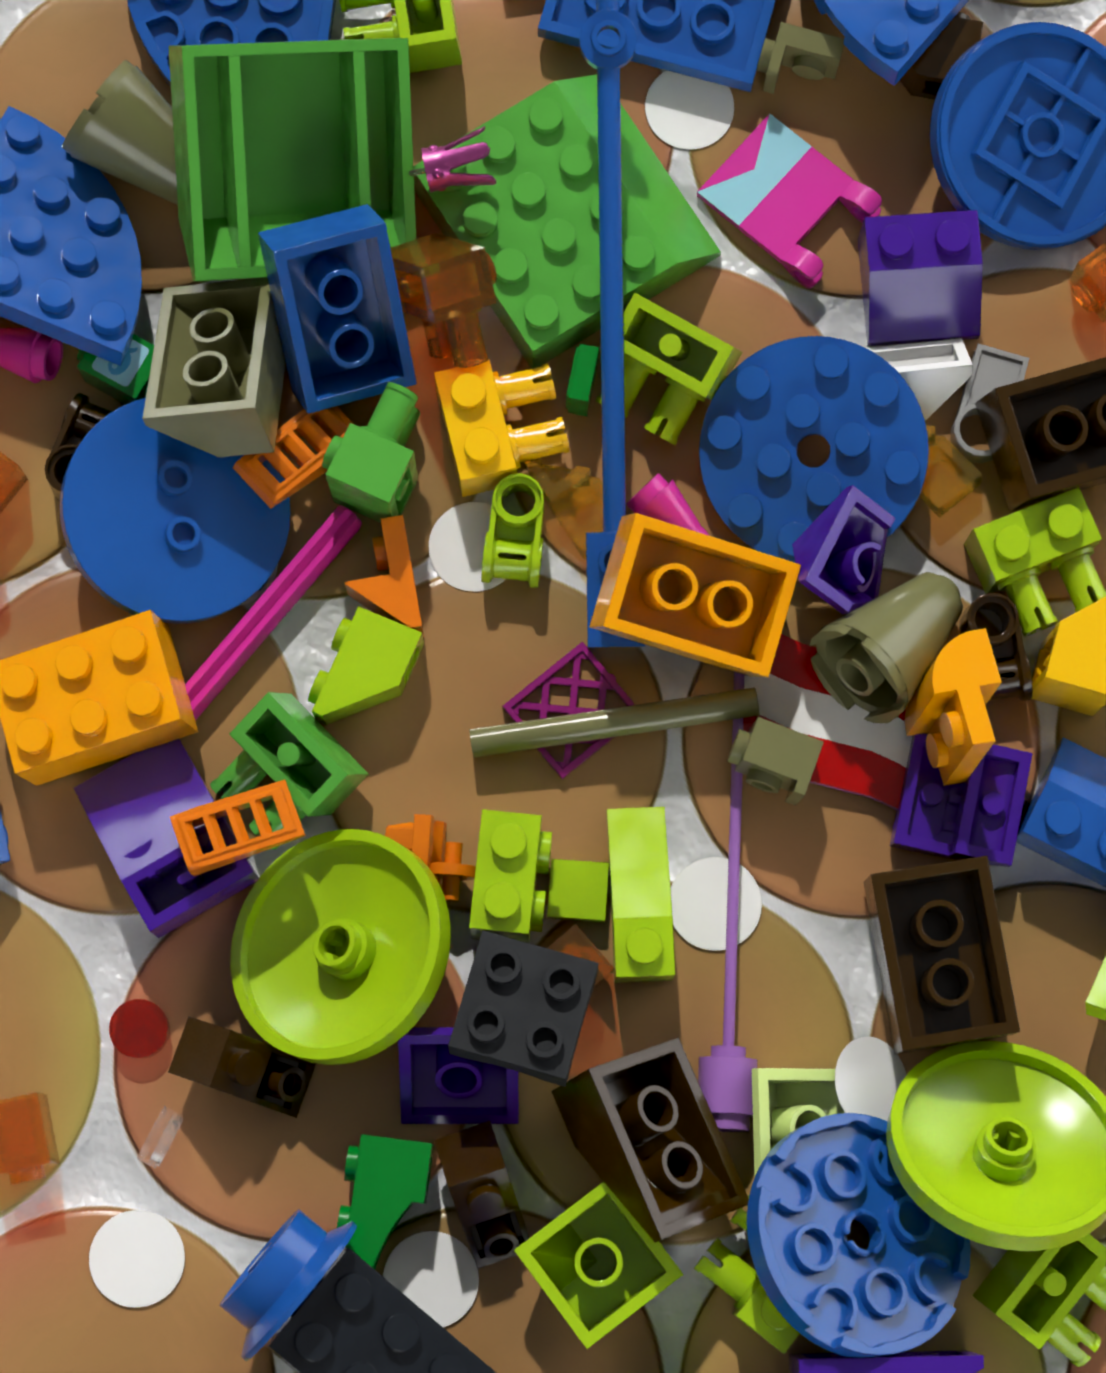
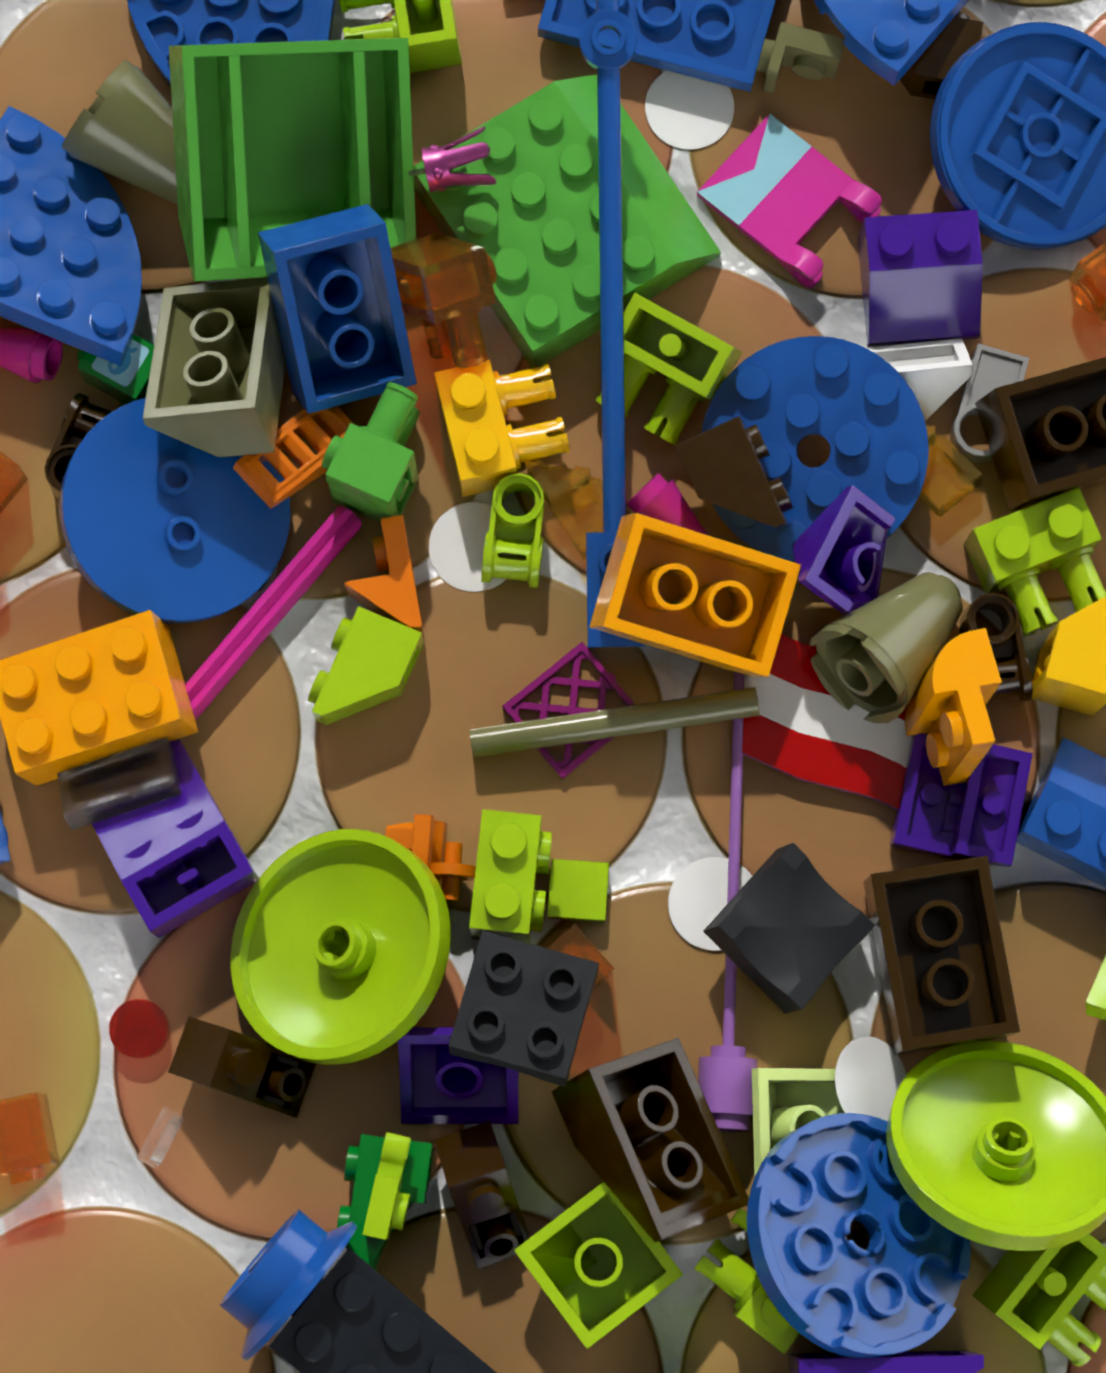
(119, 783): none -> clear smoke tile
(136, 1258): white sticker -> none
(207, 814): orange slope -> none
(293, 746): bright green brick -> none
(387, 1204): none -> lime plate
(435, 1275): white sticker -> none
(582, 379): green tile -> none
(640, 895): lime slope -> none
(730, 473): none -> dark brown slope
(775, 758): olive brick -> none
(788, 928): none -> black brick

